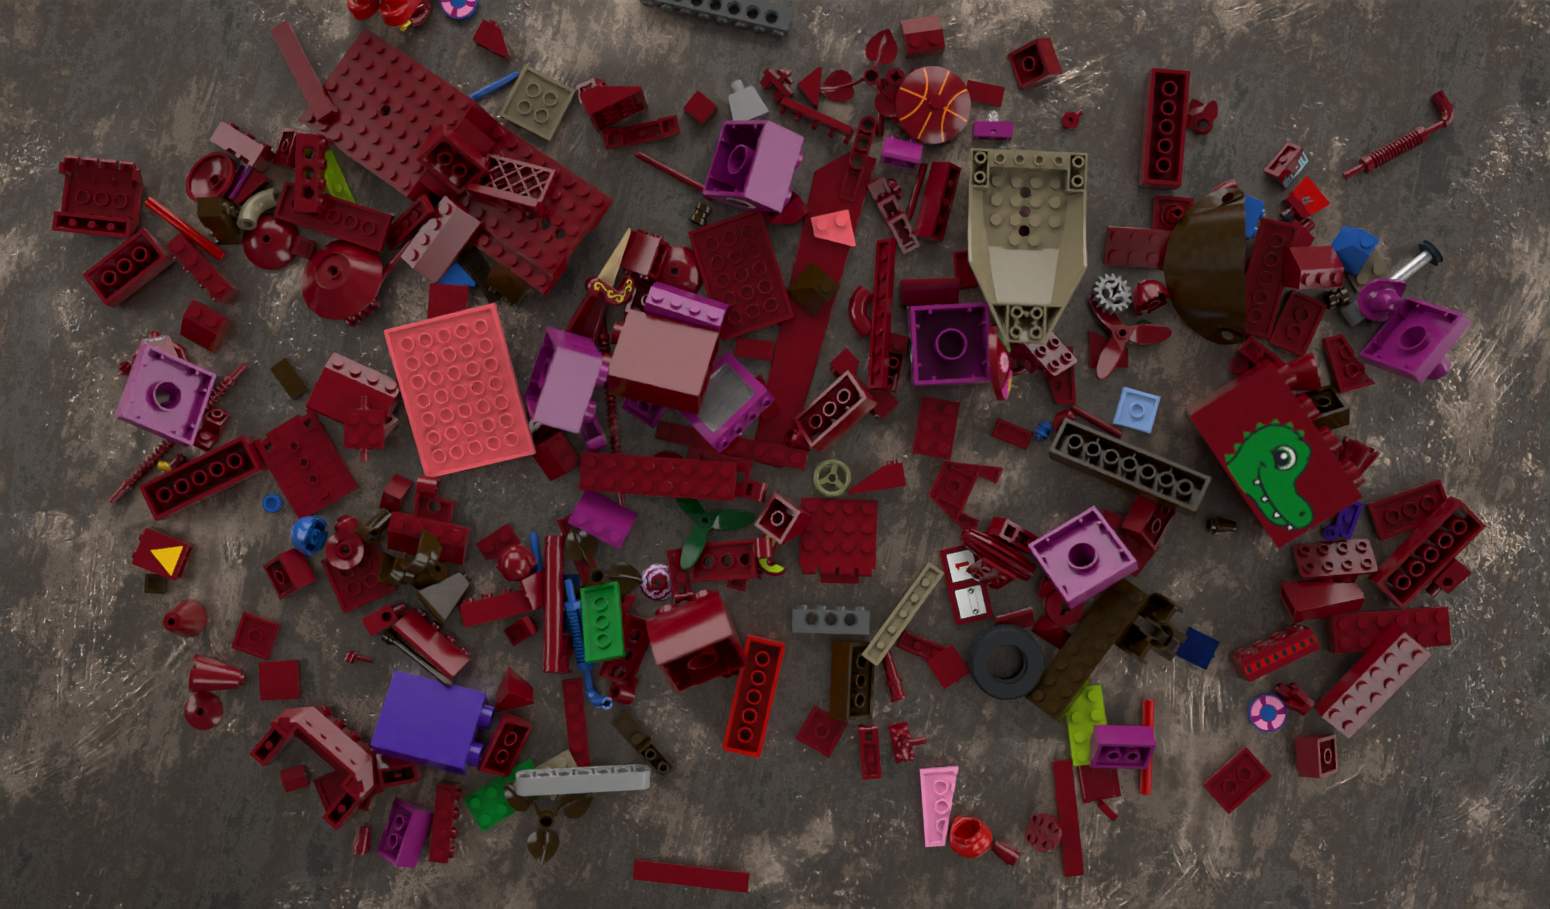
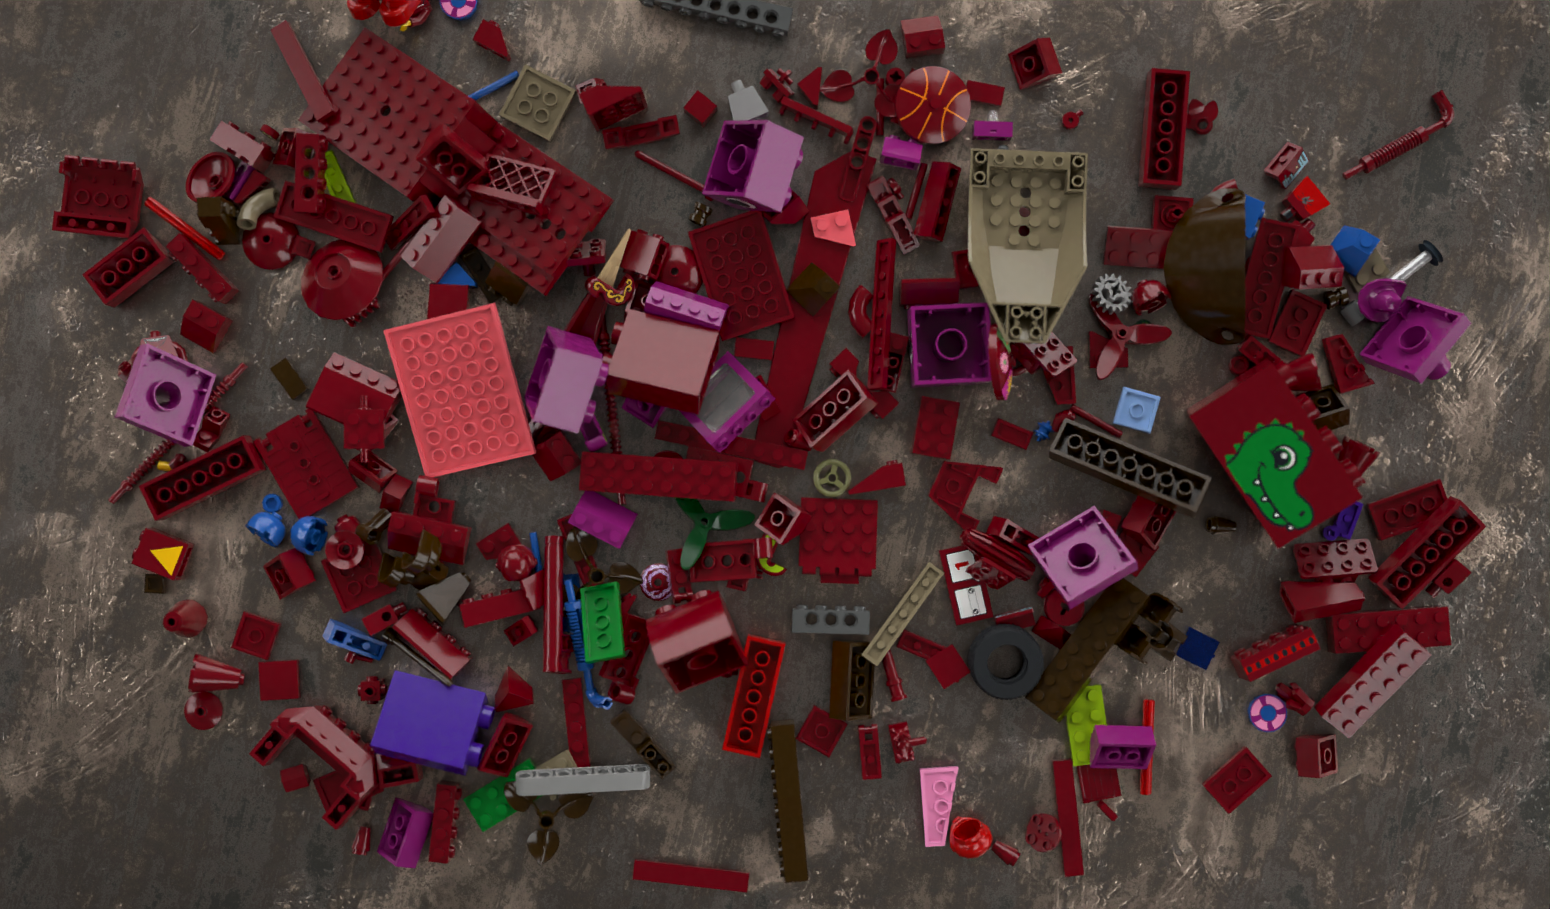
(267, 527): none -> blue cylinder
(270, 132): none -> dark red tile
(353, 639): none -> blue slope
(375, 473): none -> dark red slope
(378, 686): none -> dark red brick
(588, 254): none -> dark red plate
(789, 805): none -> dark brown brick

